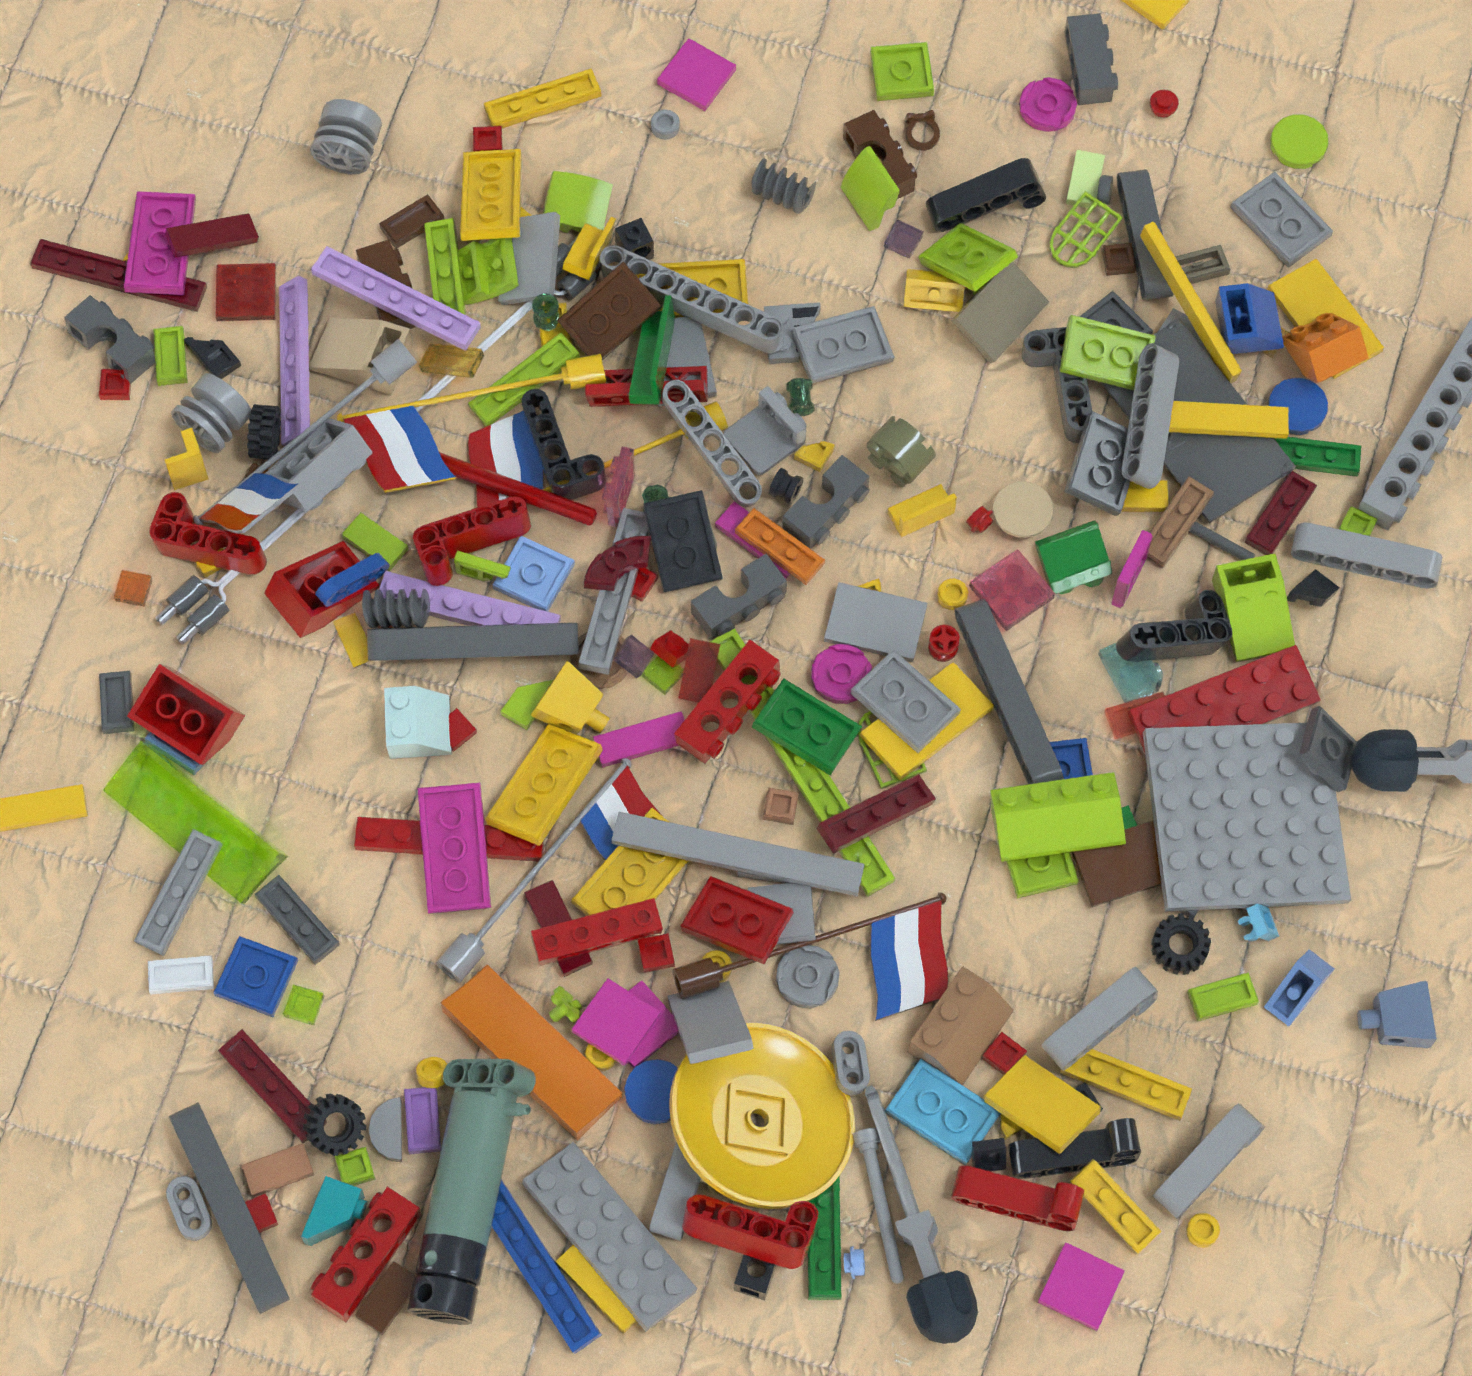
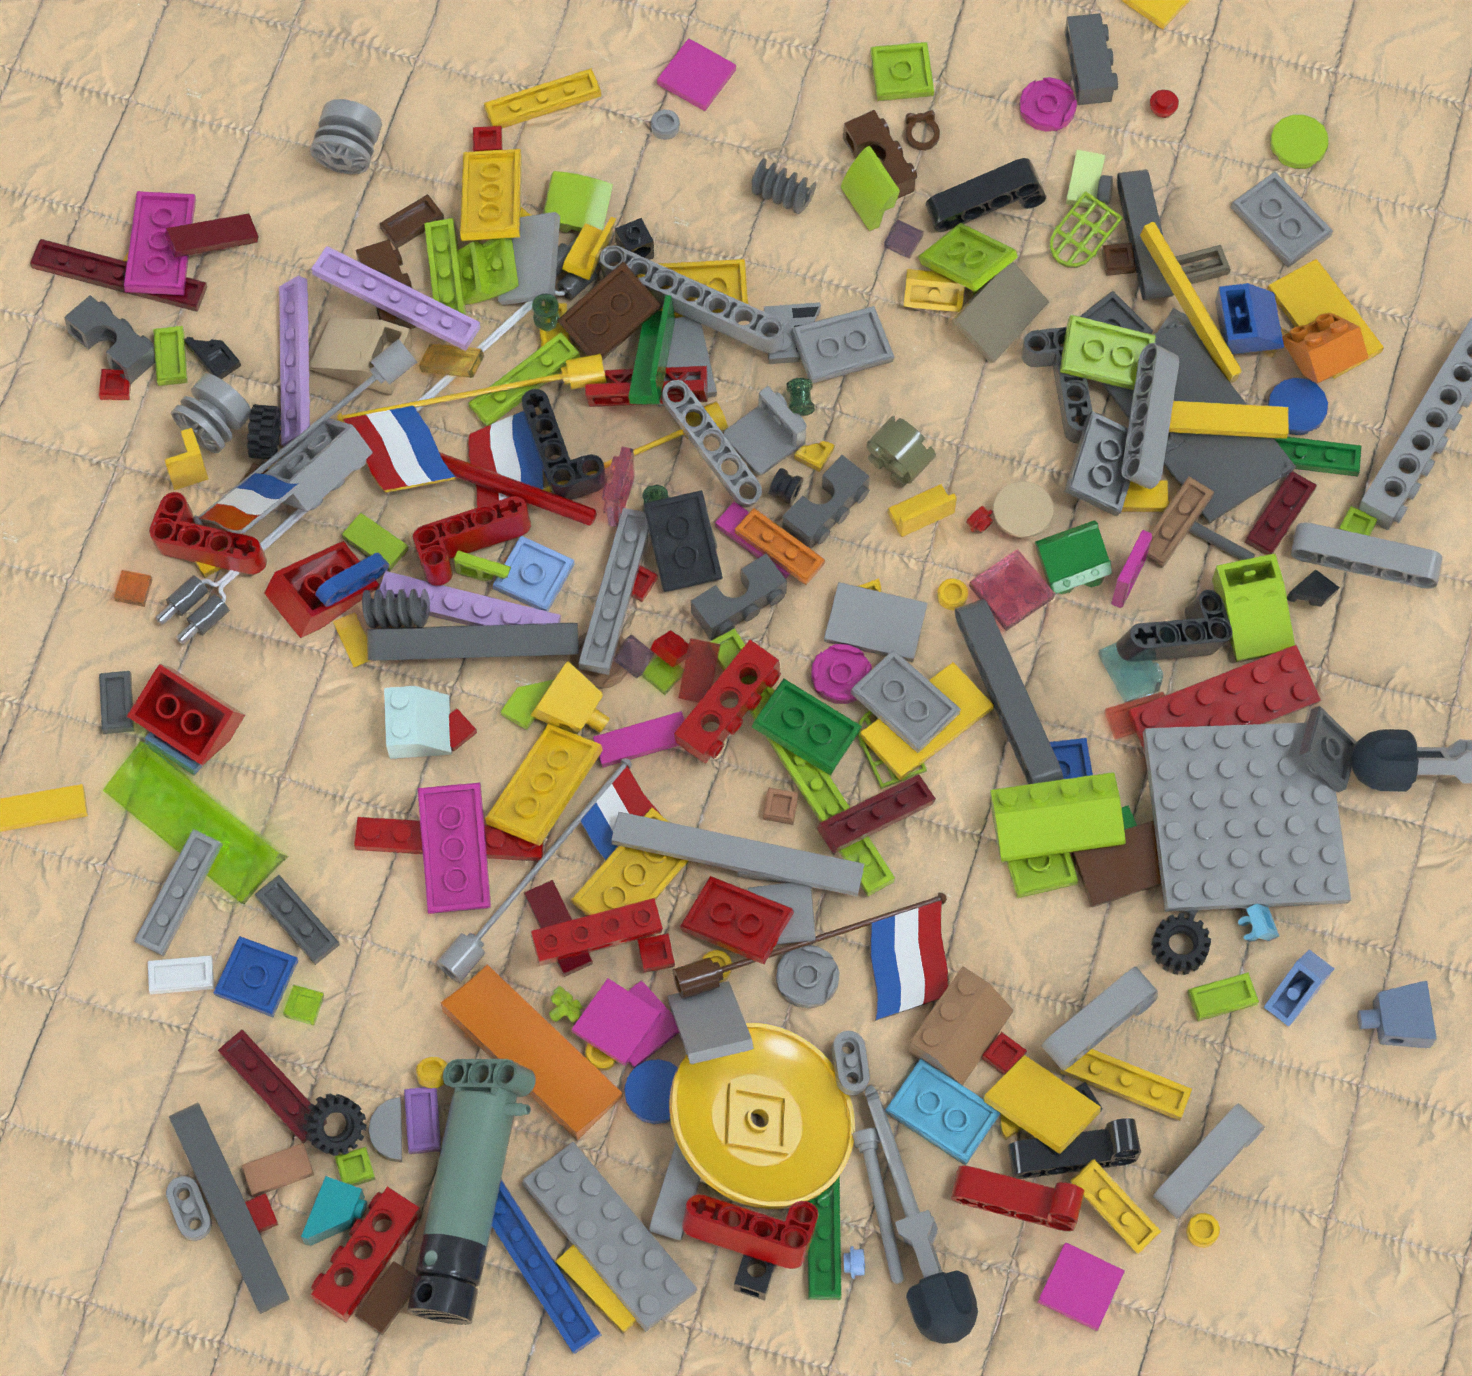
(246, 292): clear red tile -> none
(616, 561): dark red tile -> none
(946, 636): red wheel -> none
(989, 1154): black tile -> none

